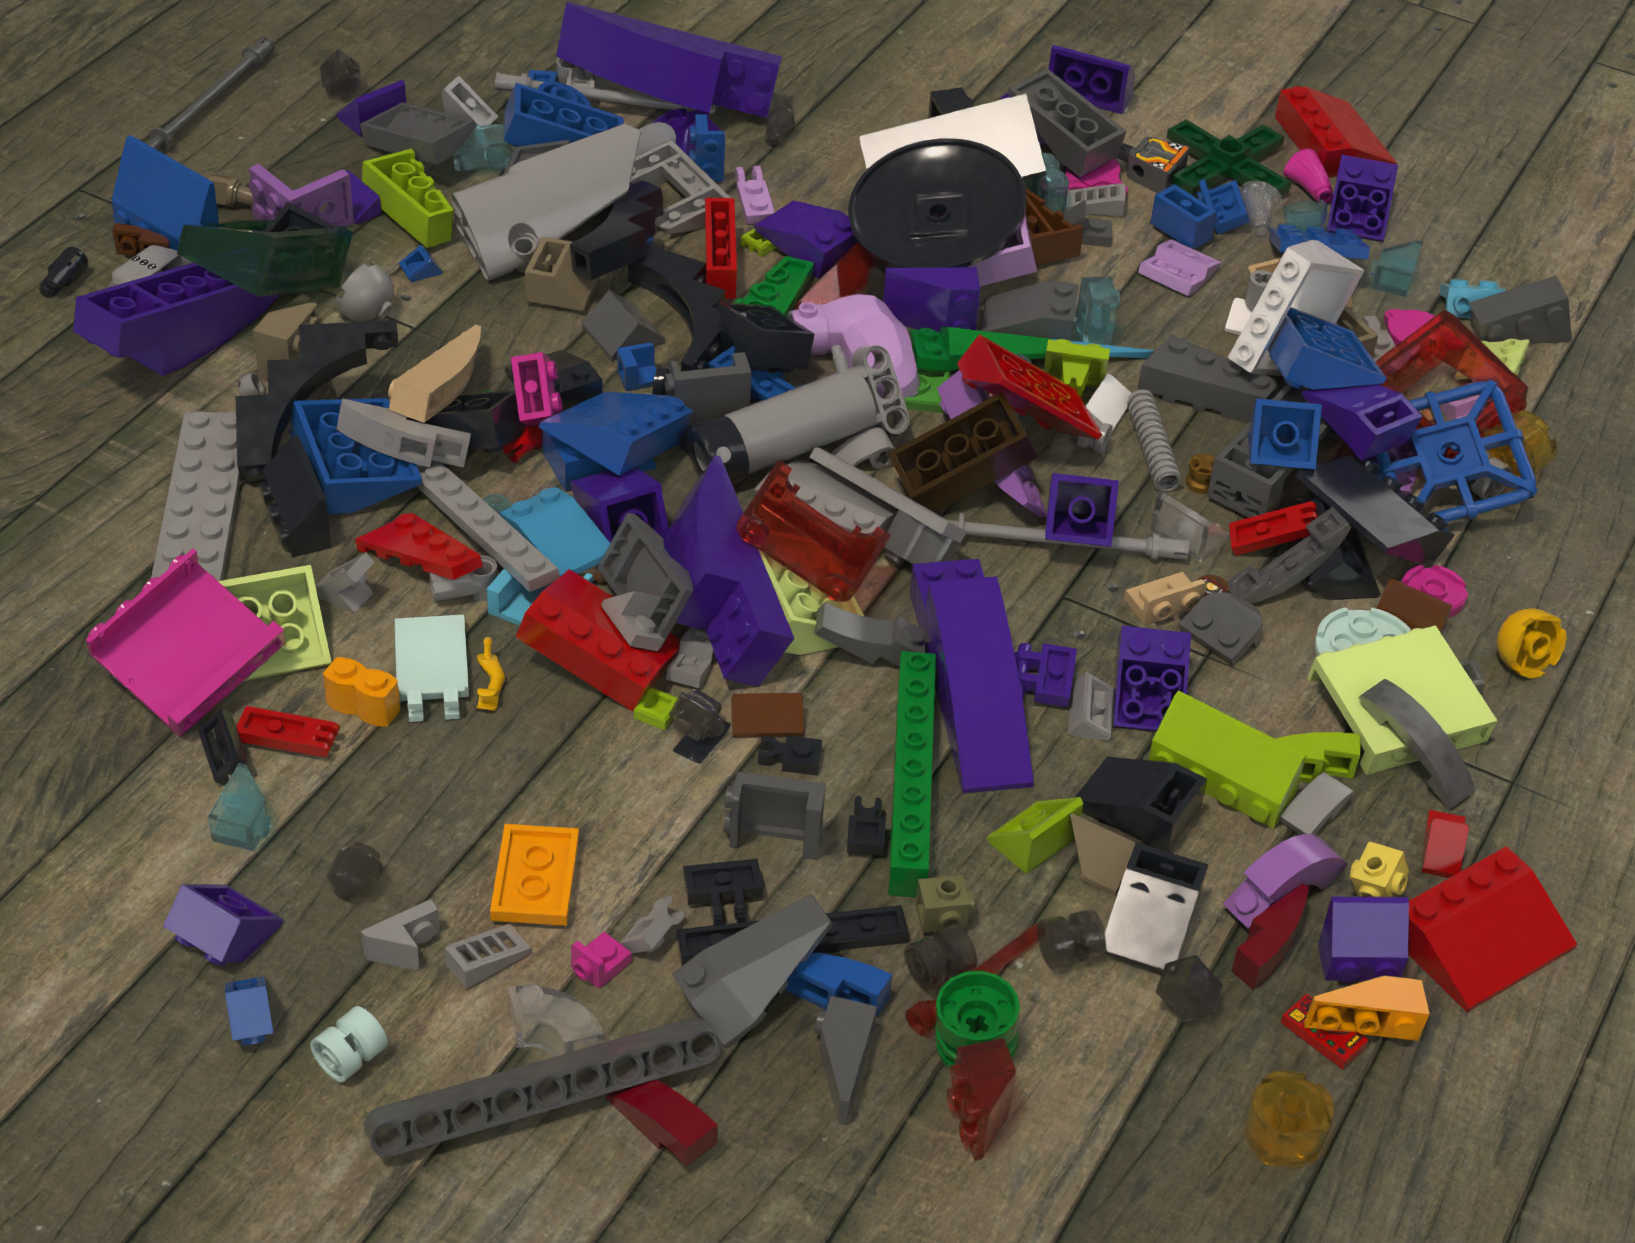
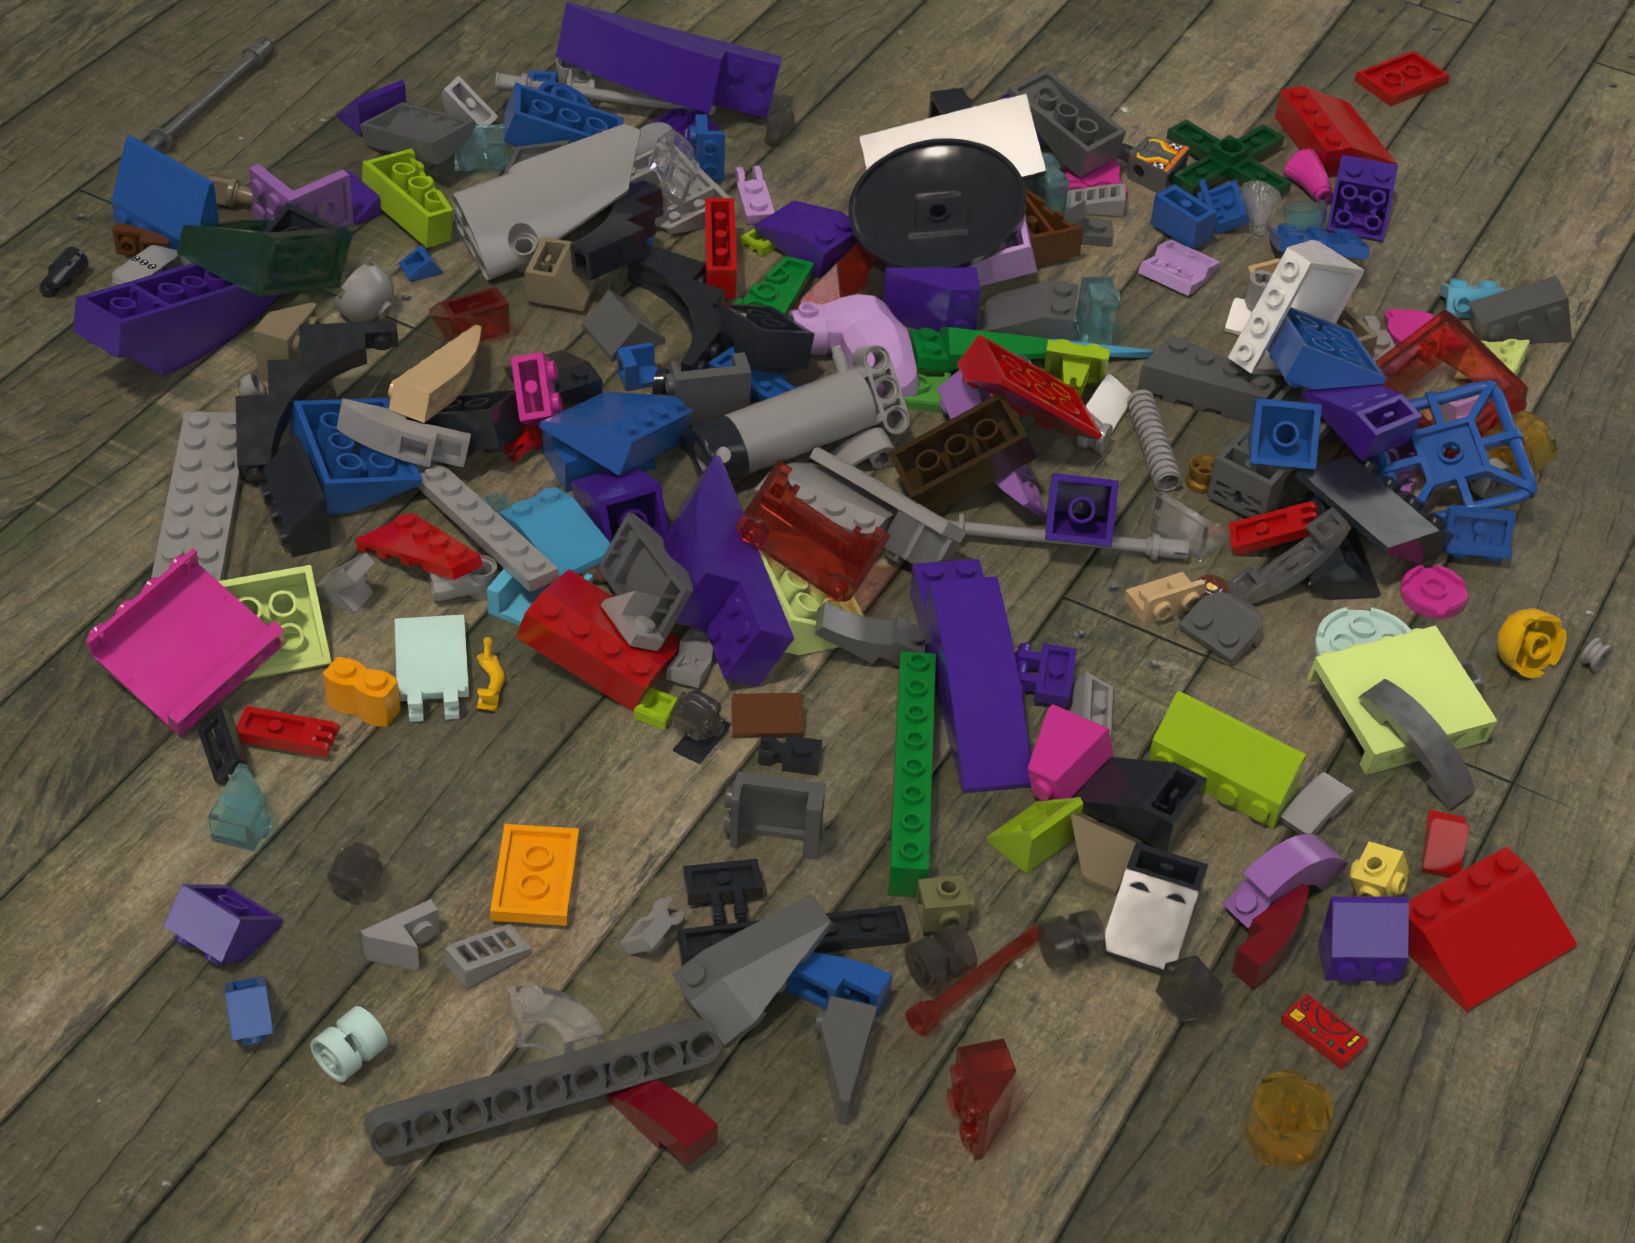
(340, 74): clear smoke brick -> none
(481, 308): none -> clear red slope
(599, 959): dark pink bracket -> none
(674, 166): none -> clear brick
(866, 829): black plate -> none
(973, 1011): green wheel -> none
(1066, 754): none -> dark pink slope
(1097, 79): dark purple slope -> none
(1148, 675): dark purple slope -> none
(1326, 752): lime slope -> none
(1374, 1007): light orange slope -> none
(1396, 268): clear light blue slope -> none
(1402, 78): none -> red tile
(1414, 606): reddish brown slope -> none
(1480, 532): none -> blue bracket
(1596, 654): none -> light grey bush

